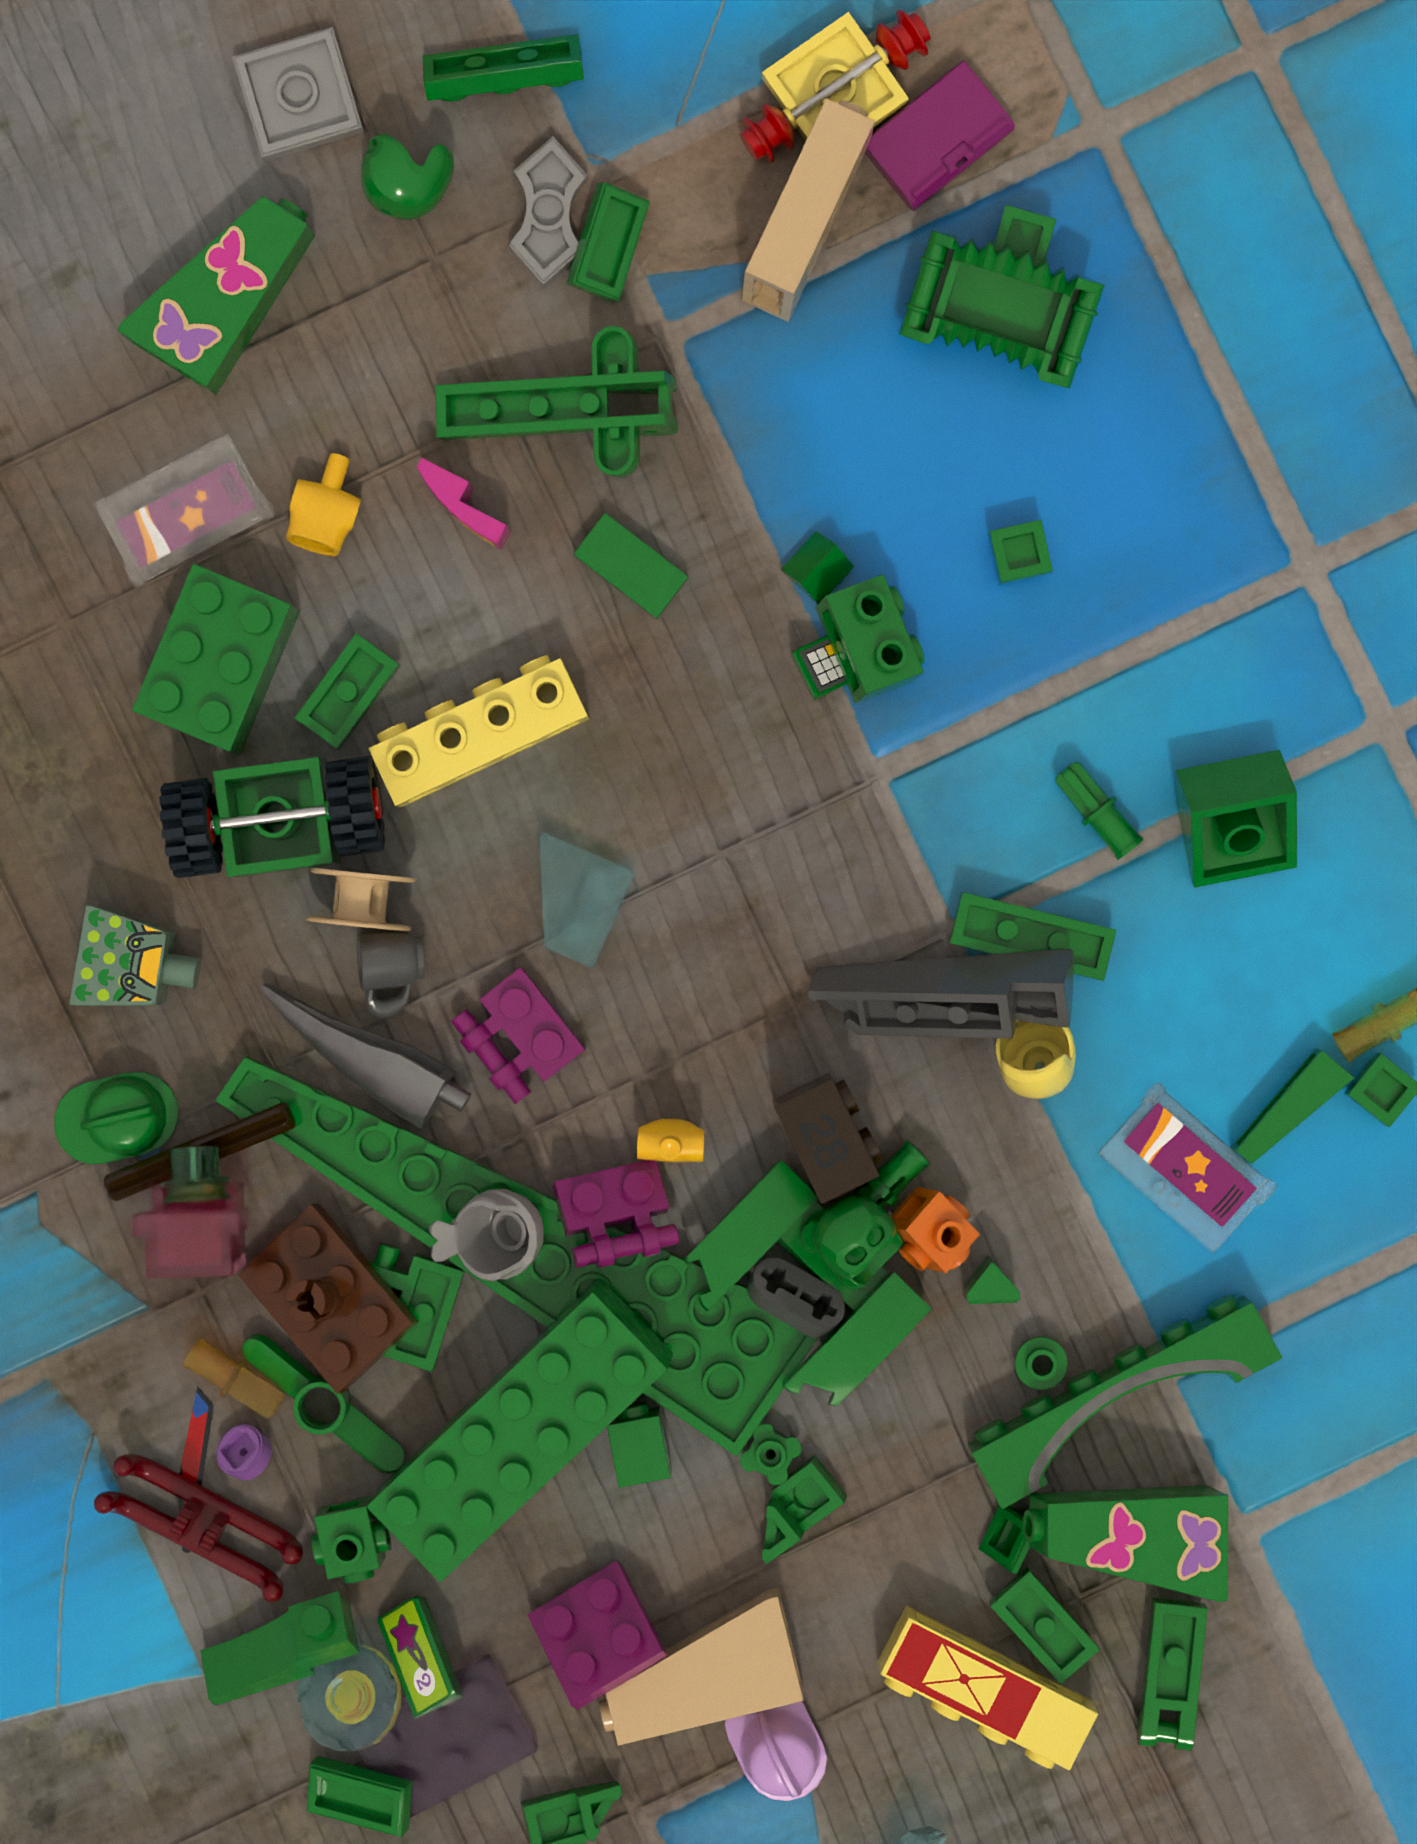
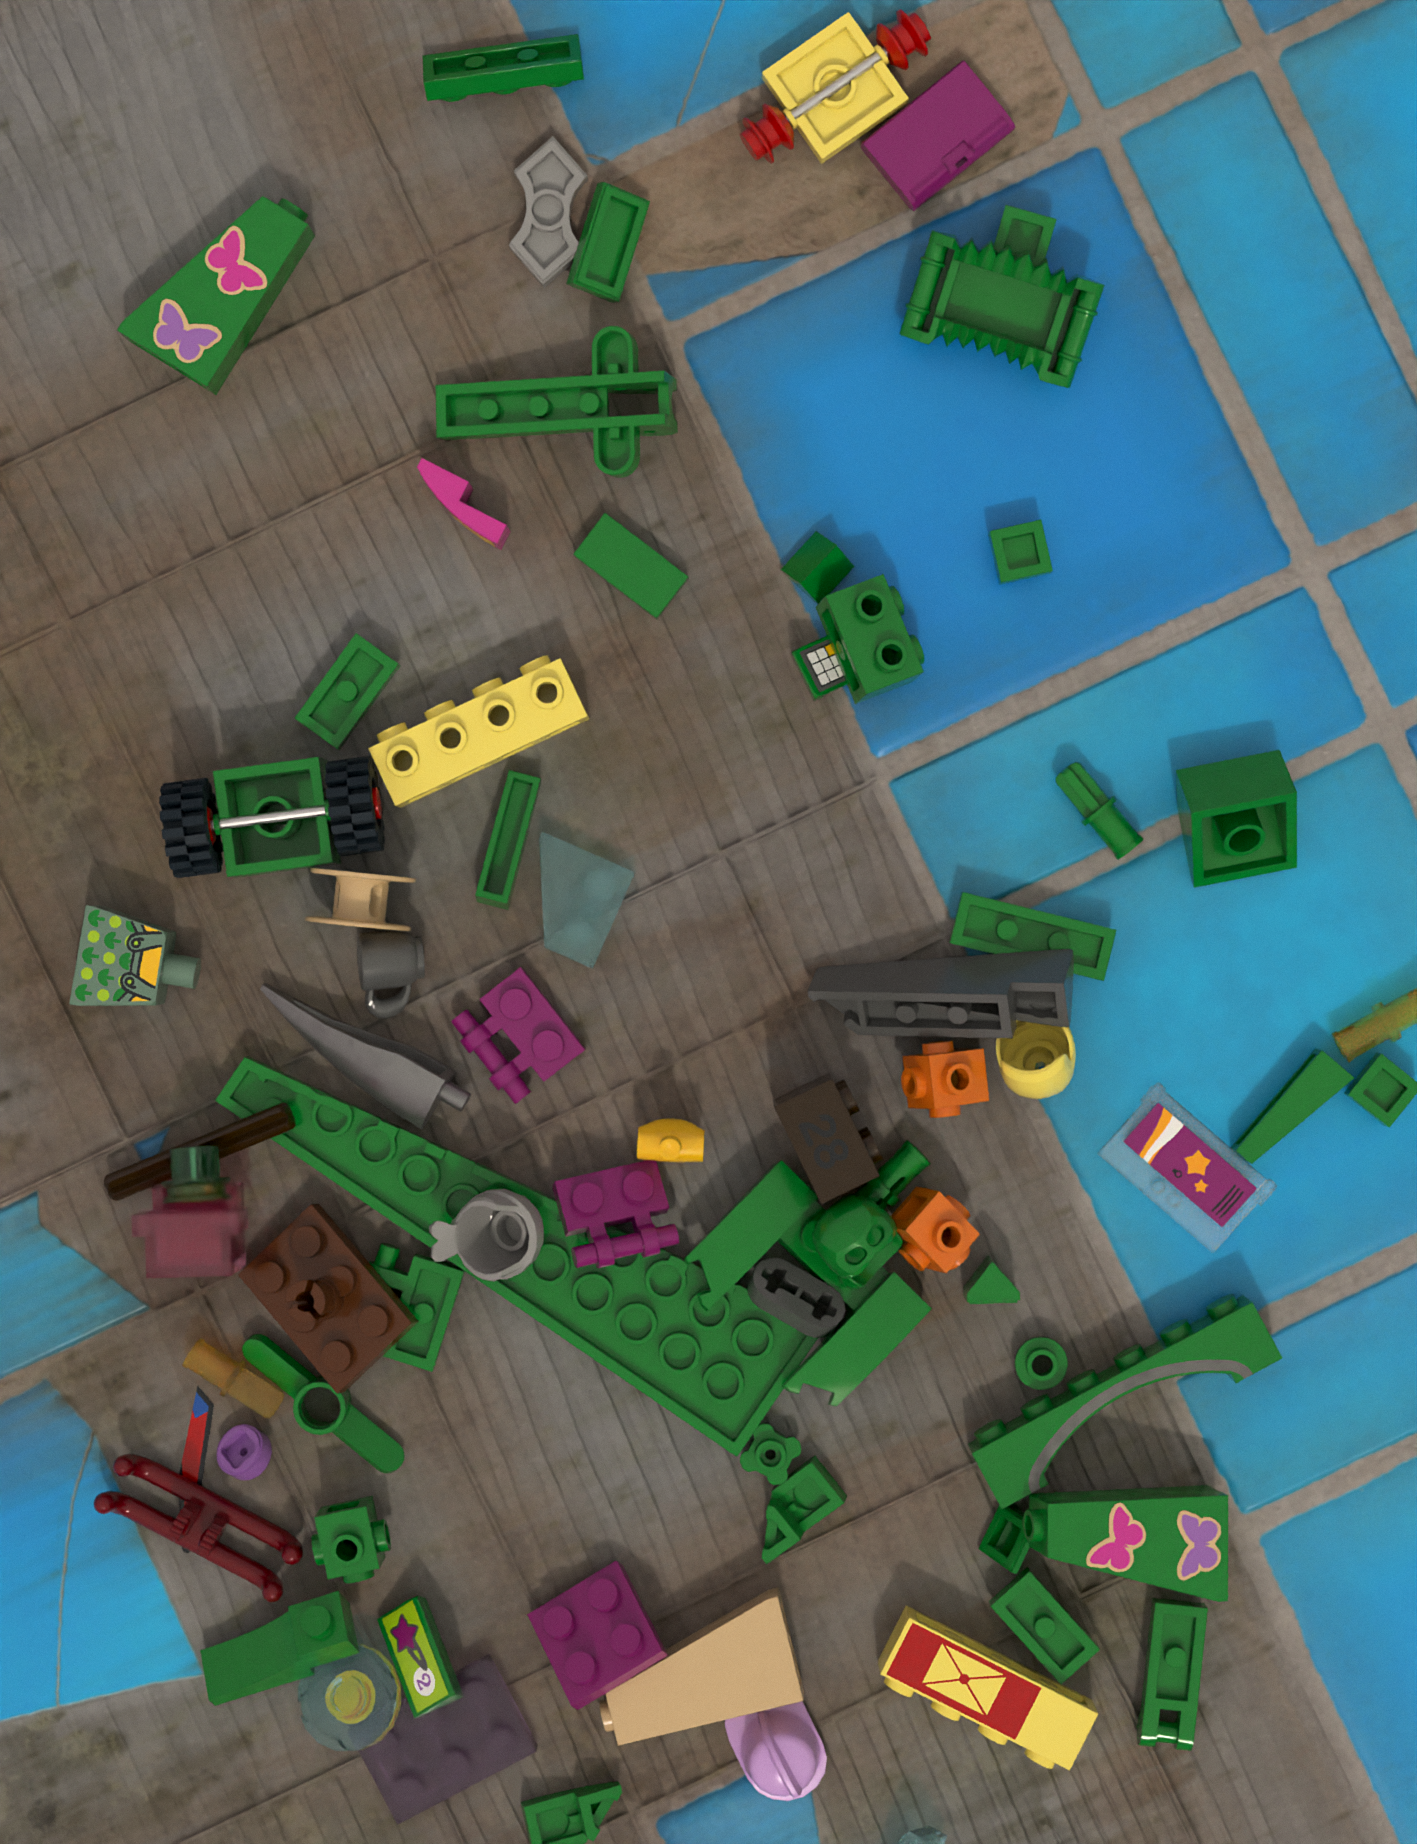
(116, 1118): green piece -> none
(191, 511): clear door -> none
(216, 659): green brick -> none
(298, 94): light grey tile -> none
(321, 511): yellow piece -> none
(359, 1796): green tile -> none
(398, 184): green helmet -> none
(508, 840): none -> green piece
(520, 1430): green brick -> none
(639, 1446): green brick -> none
(807, 209): tan slope -> none
(944, 1078): none -> orange brick

